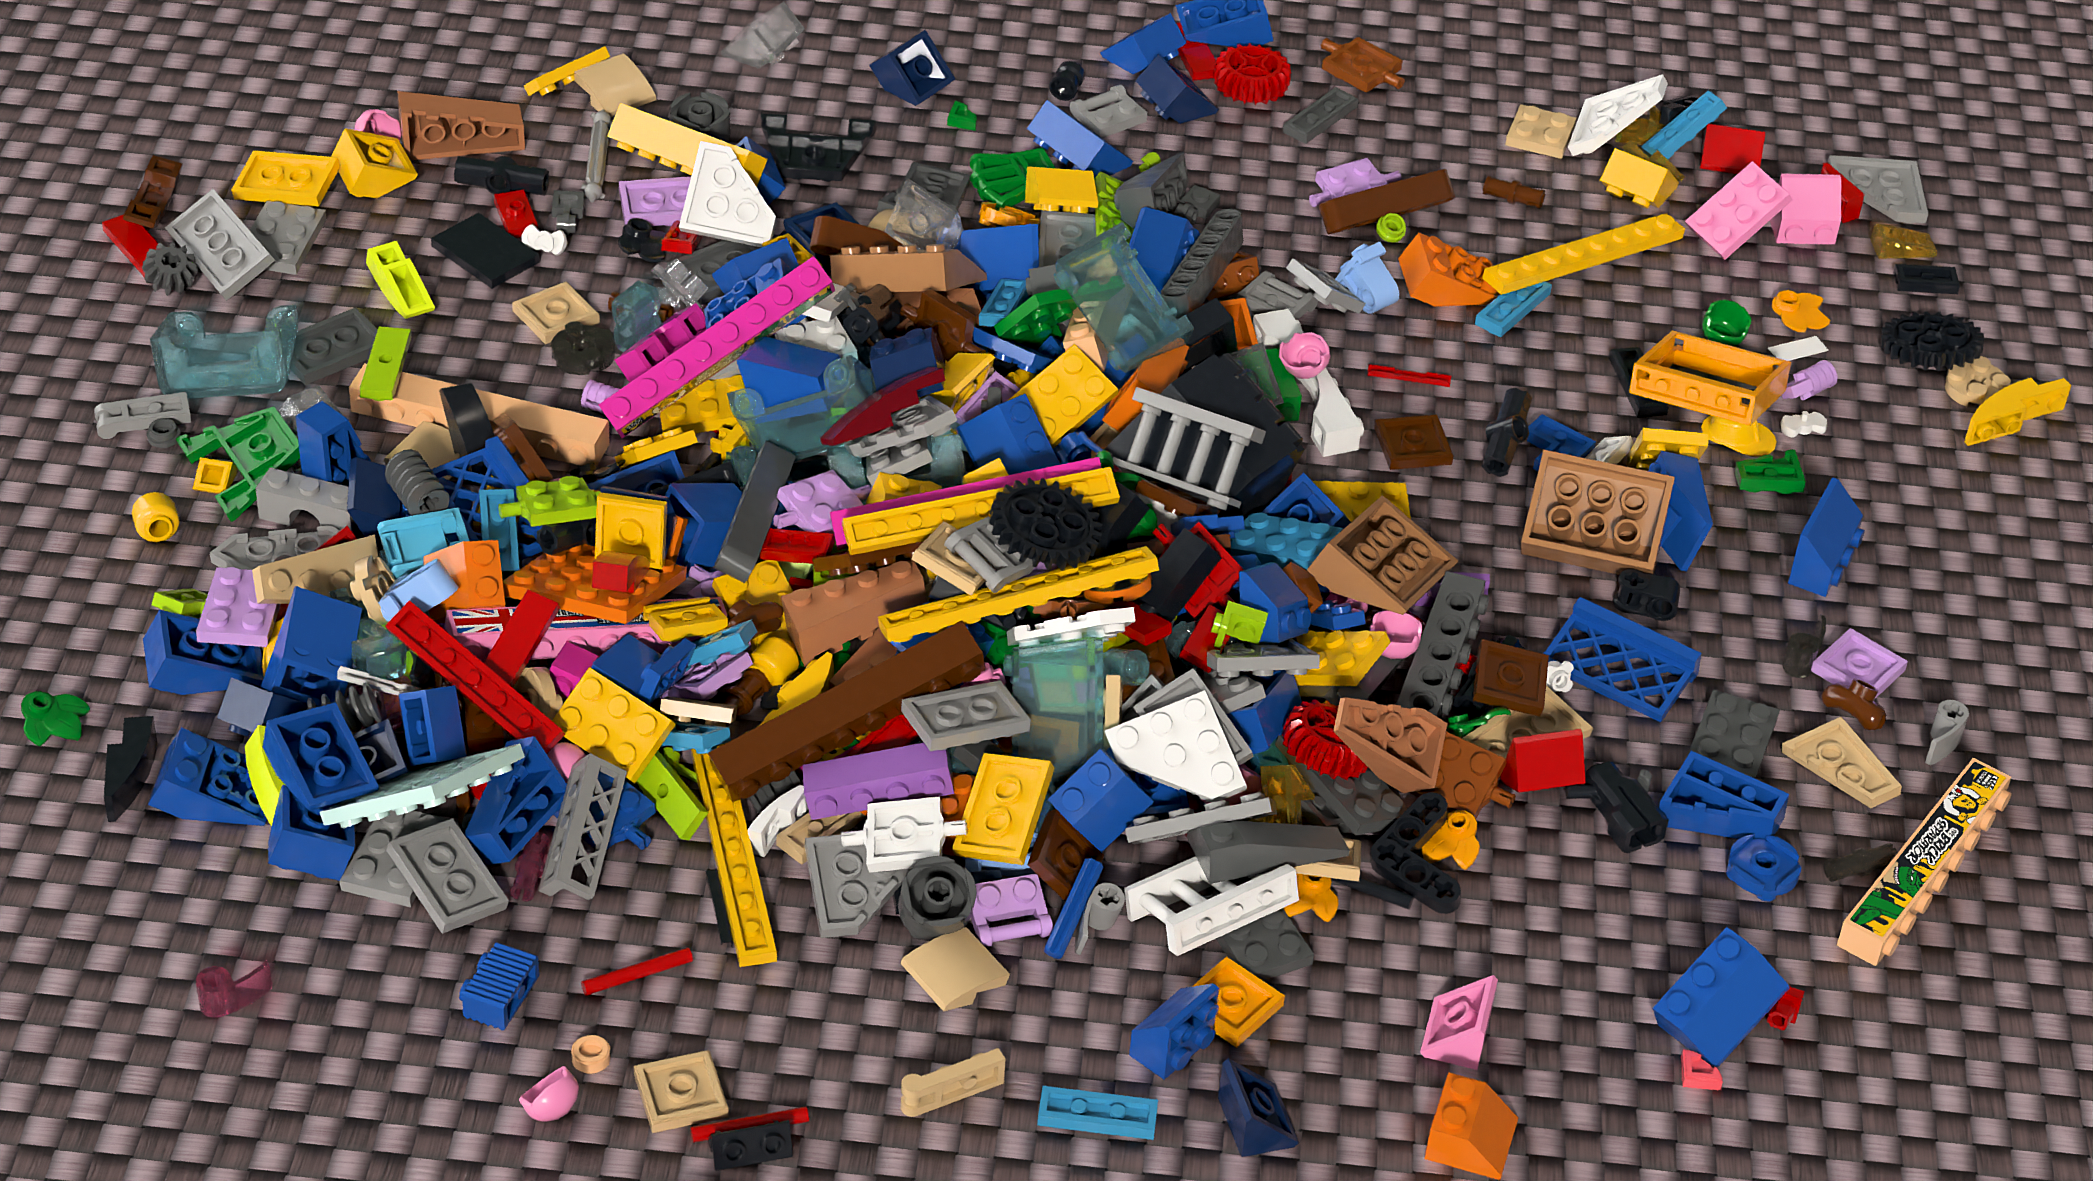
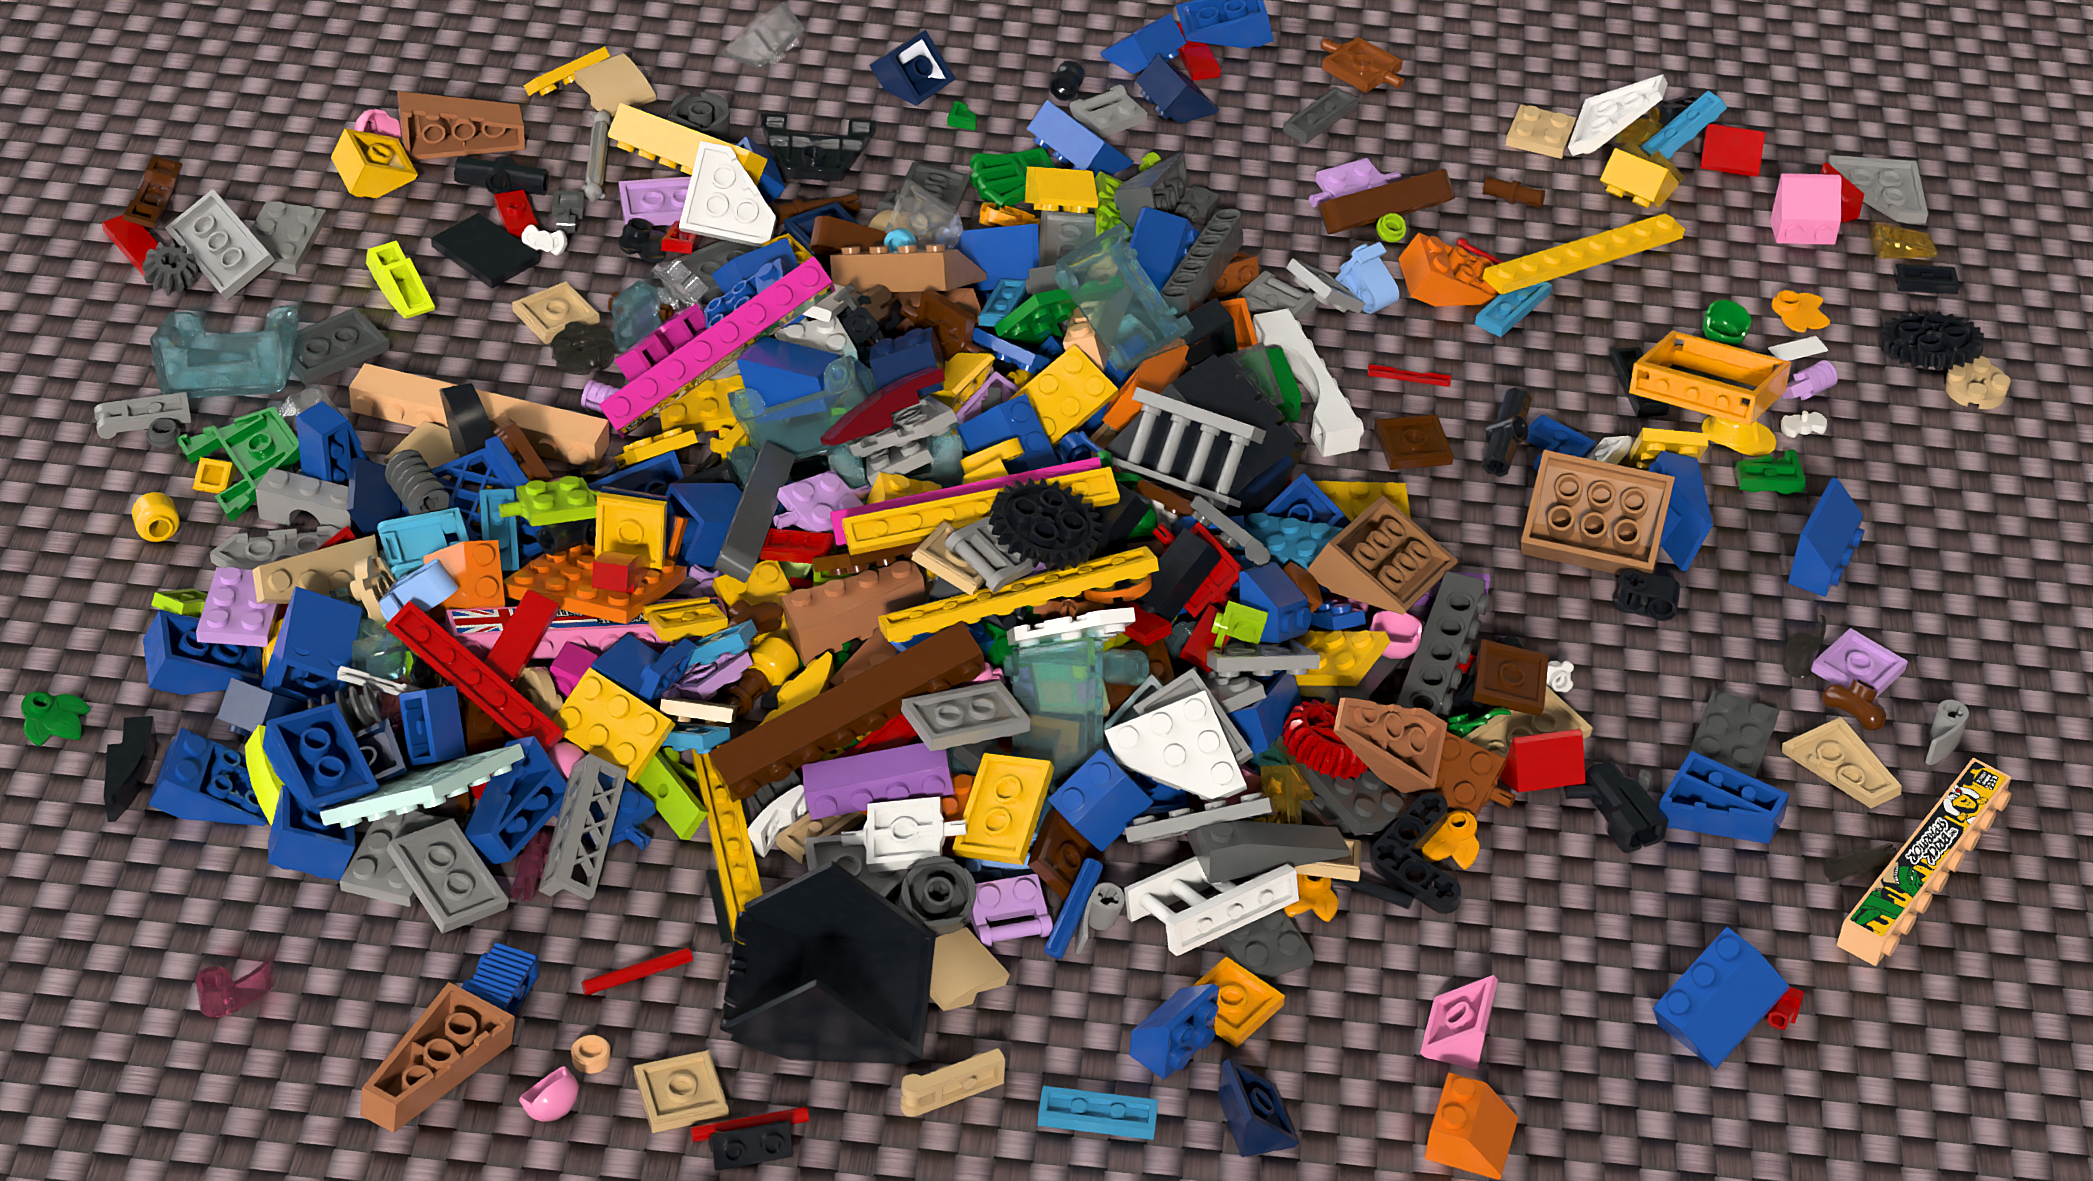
(285, 178): yellow plate -> none
(385, 363): lime tile -> none
(435, 1055): none -> nougat wedge
(797, 206): none -> reddish brown pin
(829, 973): none -> black windscreen
(899, 237): none -> medium azure tile
(1005, 451): none -> yellow beam
(1112, 704): tan plate -> none
(1232, 532): none -> dark grey hinge
(1252, 74): red gear -> none
(1305, 355): bright pink hair -> none
(1464, 244): none -> red hinge
(1633, 642): blue fence -> none
(1698, 1072): coral tile -> none
(1738, 210): bright pink plate -> none
(1761, 881): blue plate -> none
(2010, 406): yellow slope -> none

